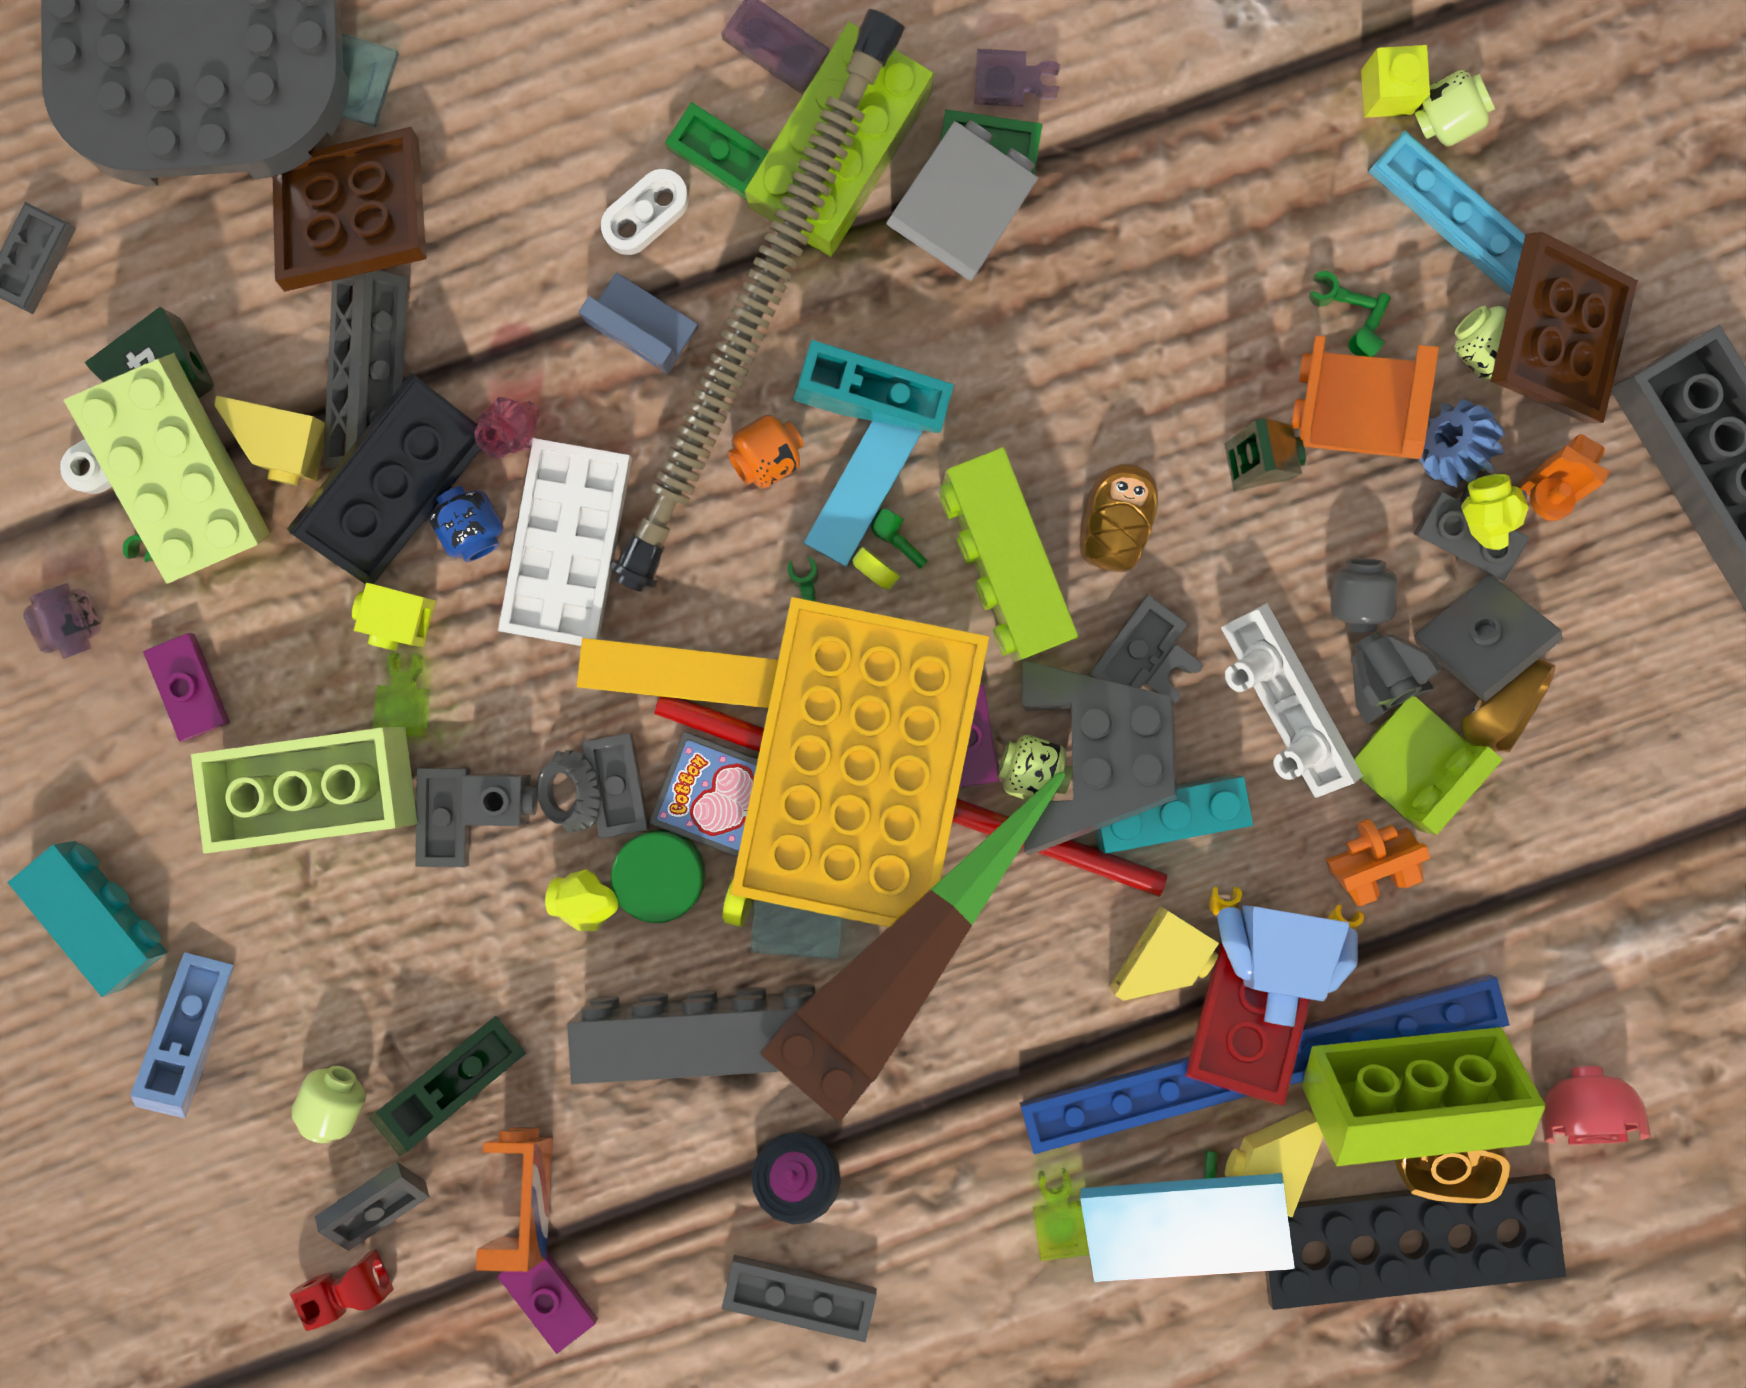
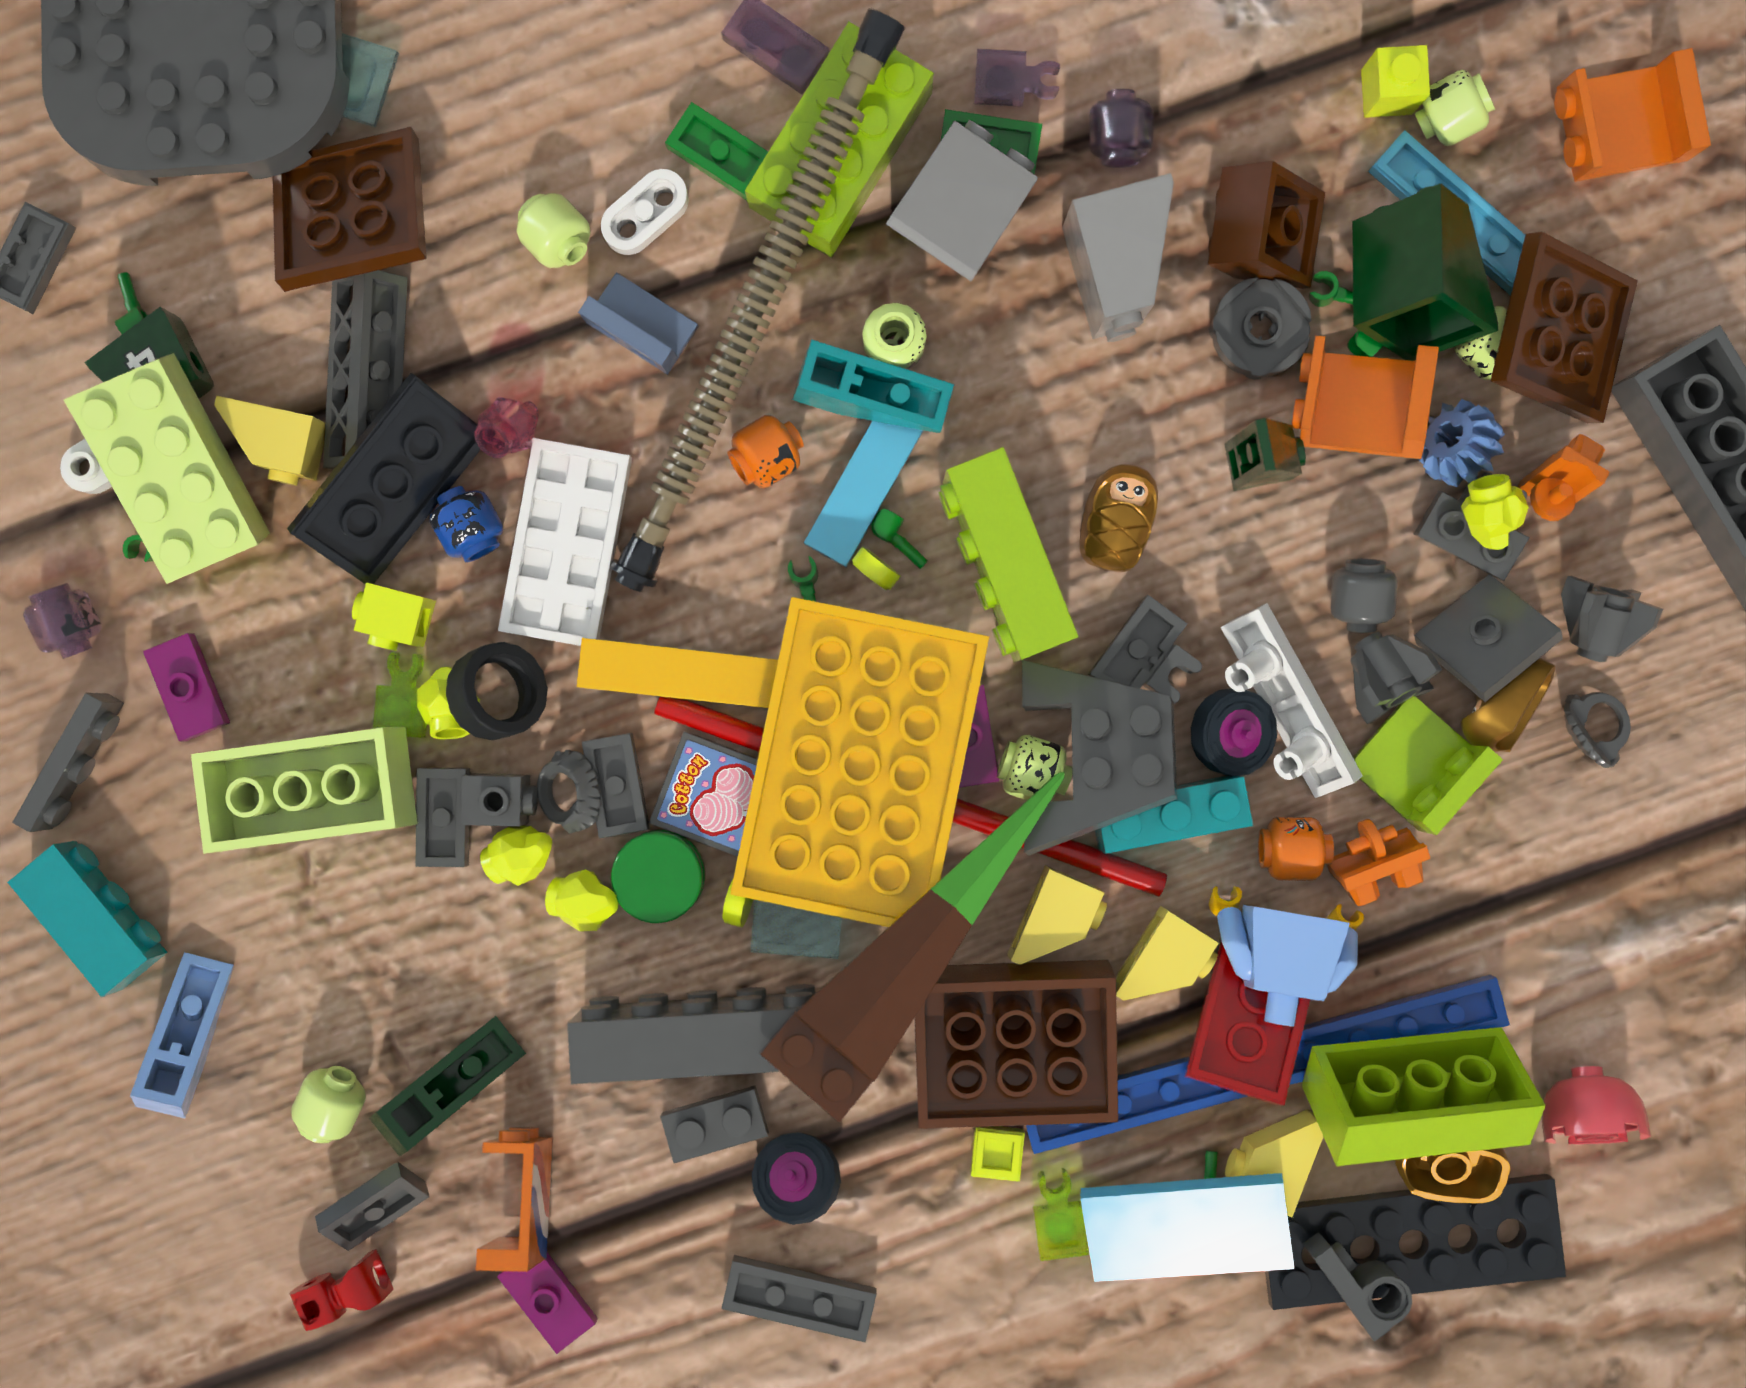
(69, 762): none -> dark grey plate
(135, 312): none -> green hand
(435, 708): none -> neon yellow rock
(516, 855): none -> neon yellow rock
(528, 679): none -> black tyre
(553, 230): none -> yellowish green head
(714, 1124): none -> dark grey plate
(896, 321): none -> yellowish green head
(997, 1152): none -> neon yellow tile
(1018, 1045): none -> reddish brown slope
(1056, 915): none -> light yellow slope
(1118, 253): none -> light grey slope
(1121, 129): none -> head
(1233, 732): none -> black wheel
(1266, 224): none -> reddish brown slope
(1289, 327): none -> dark grey plate
(1295, 848): none -> orange head
(1358, 1283): none -> dark grey plate
(1420, 274): none -> dark green slope
(1576, 714): none -> dark grey piece
(1605, 619): none -> dark grey brick
(1632, 118): none -> orange panel

